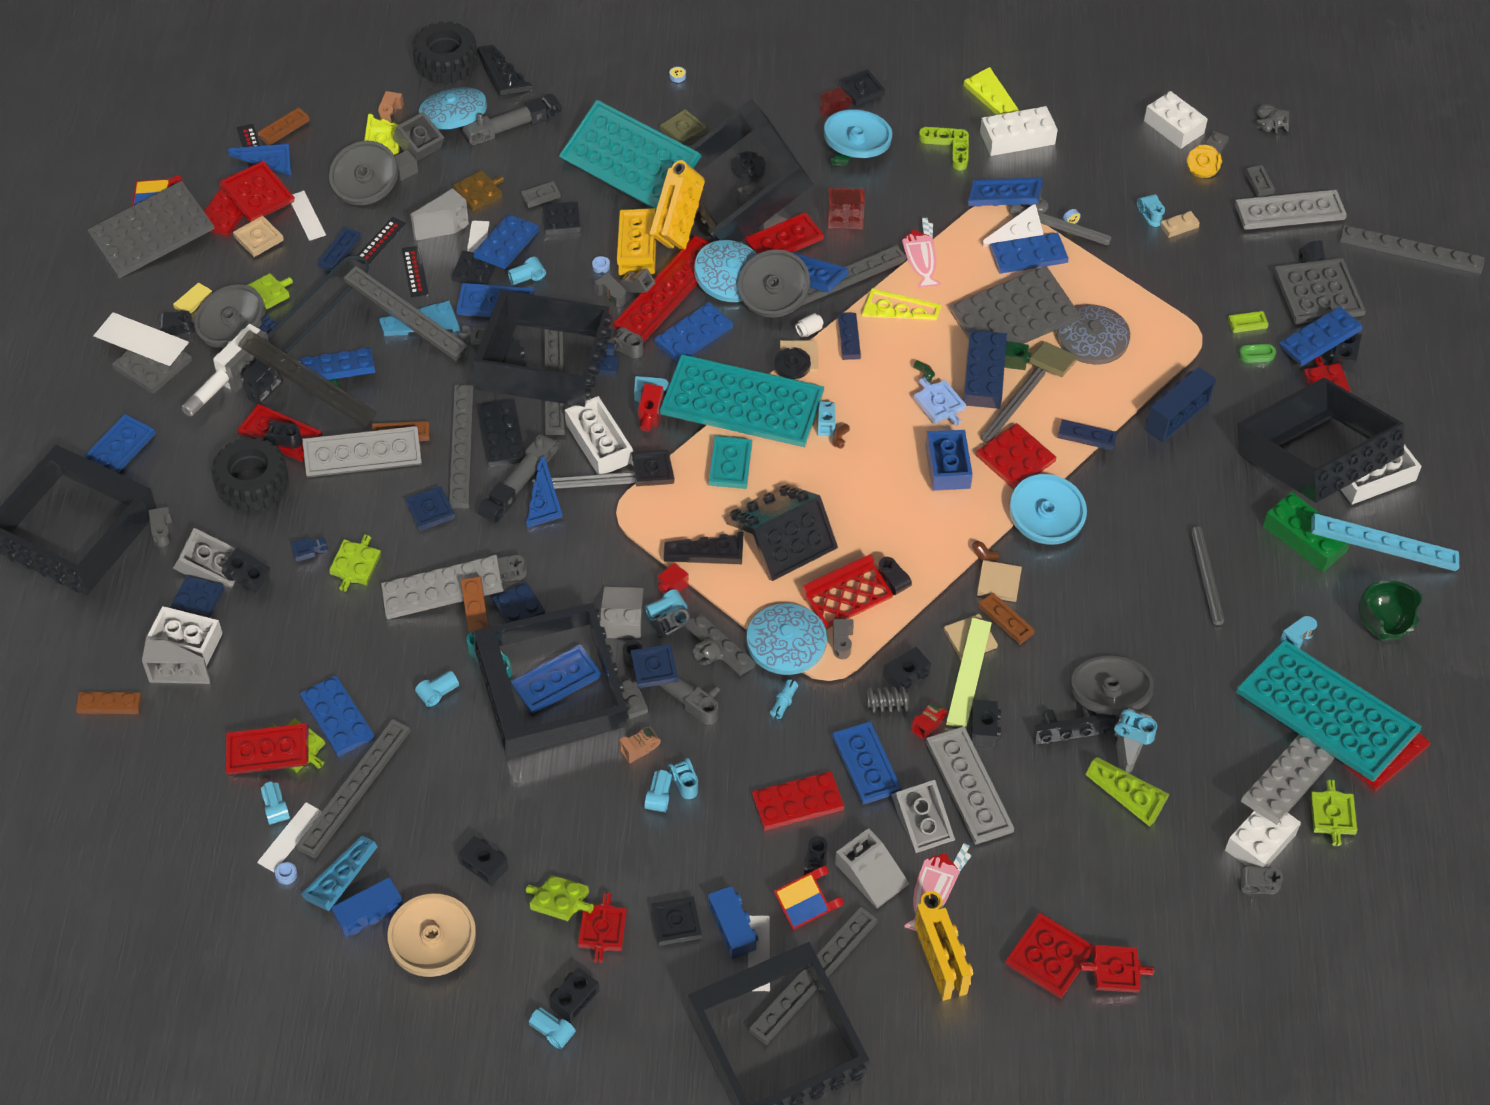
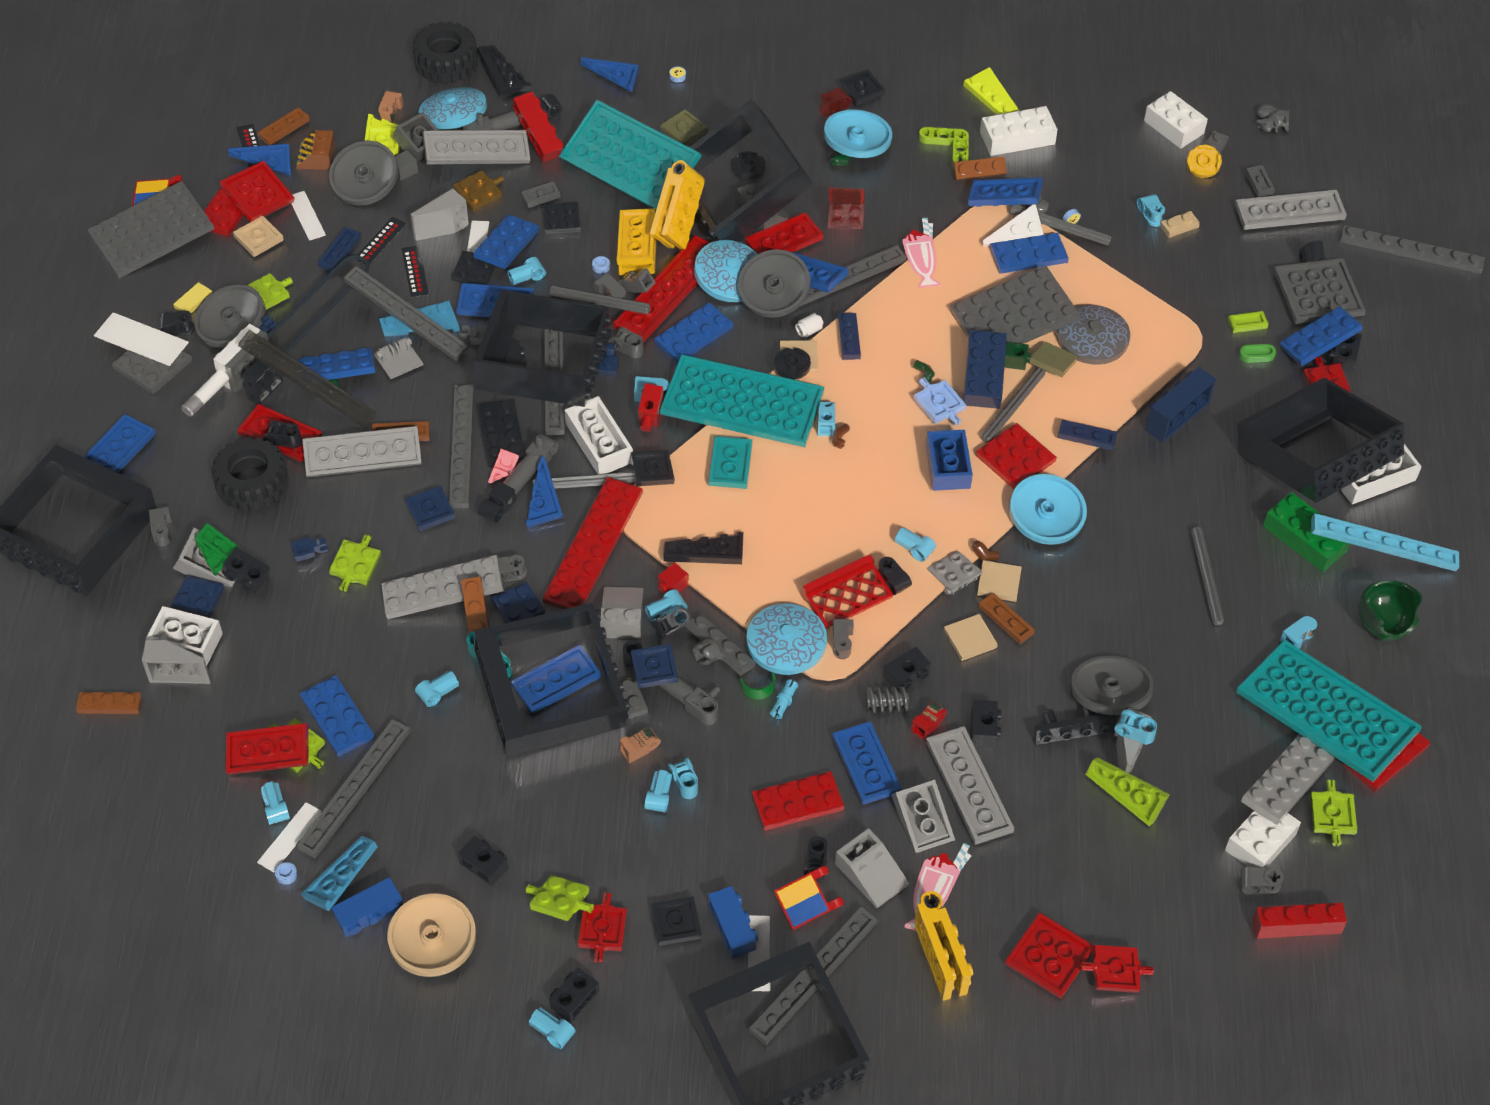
(214, 547): none -> green wing
(317, 151): none -> dark orange slope
(398, 358): none -> light grey hinge
(476, 147): none -> light grey plate
(504, 465): none -> coral slope
(537, 126): none -> red brick
(593, 544): none -> red plate
(599, 299): none -> dark grey axle
(617, 72): none -> blue wing
(760, 693): none -> green helmet
(787, 528): black bracket -> none
(877, 310): neon yellow wing -> none
(919, 546): none -> medium azure piece
(955, 572): none -> light grey hinge
(968, 673): yellowish green tile -> none
(979, 168): none -> dark orange plate
(1299, 920): none -> red brick

